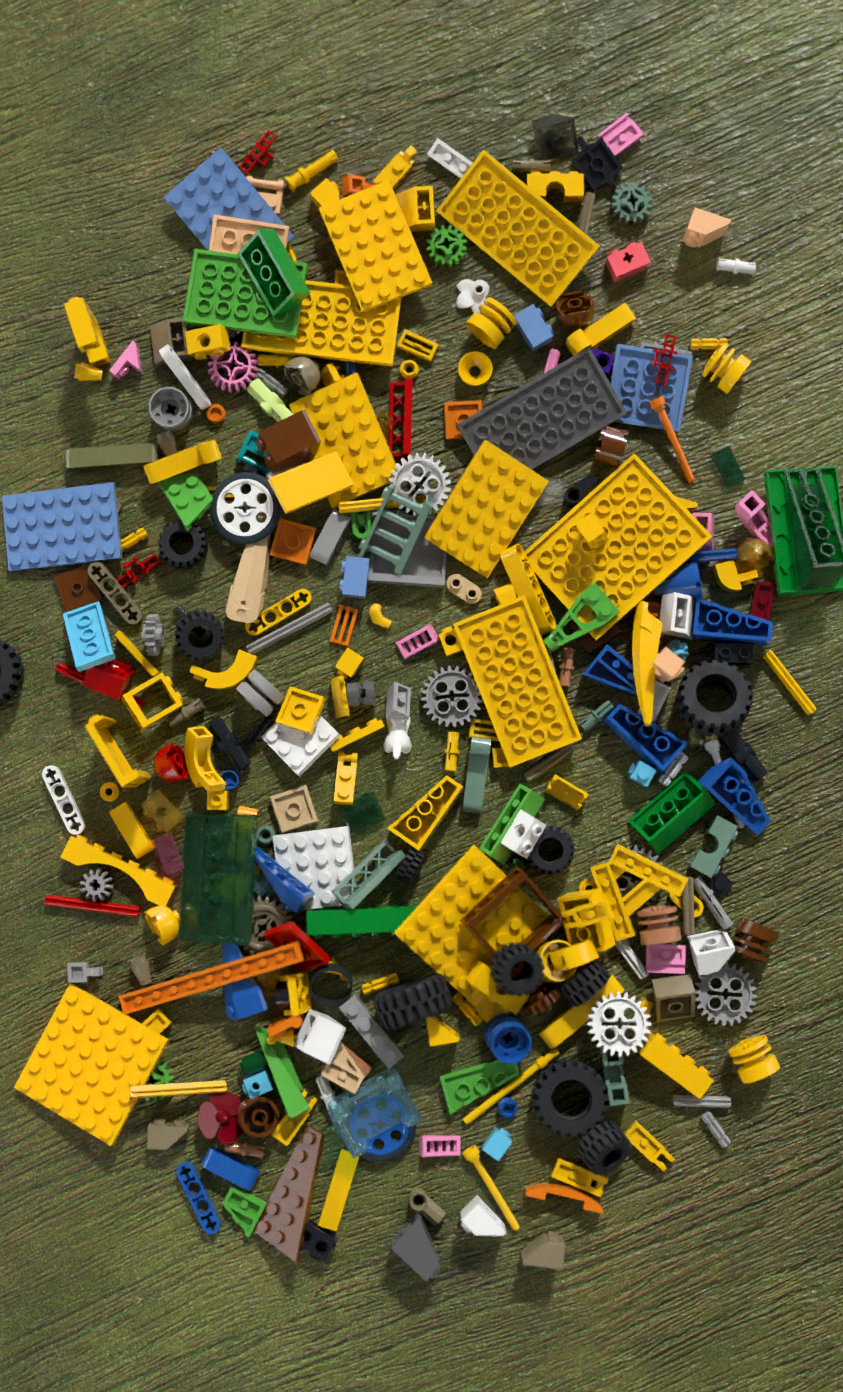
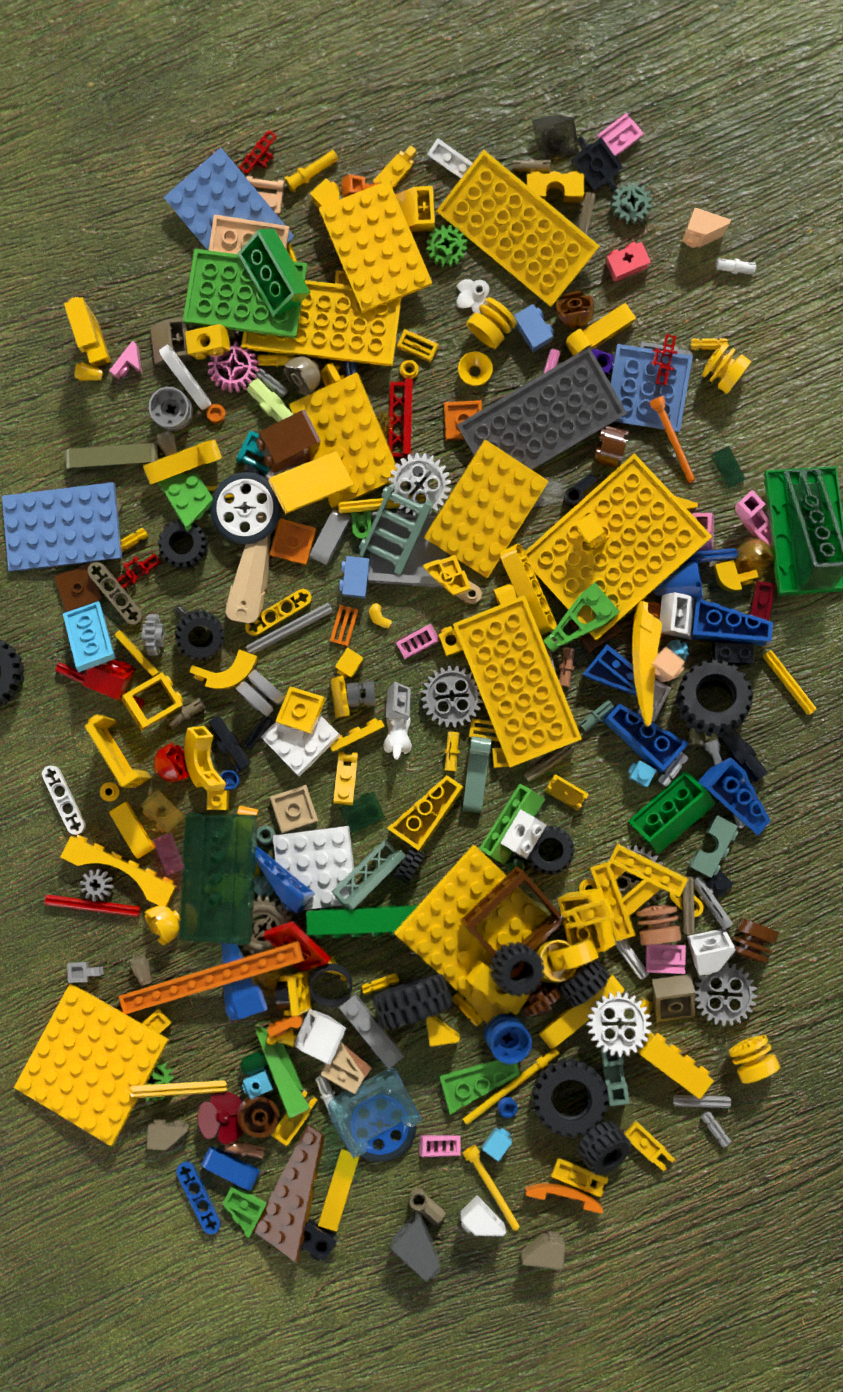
(449, 575): none -> yellow slope

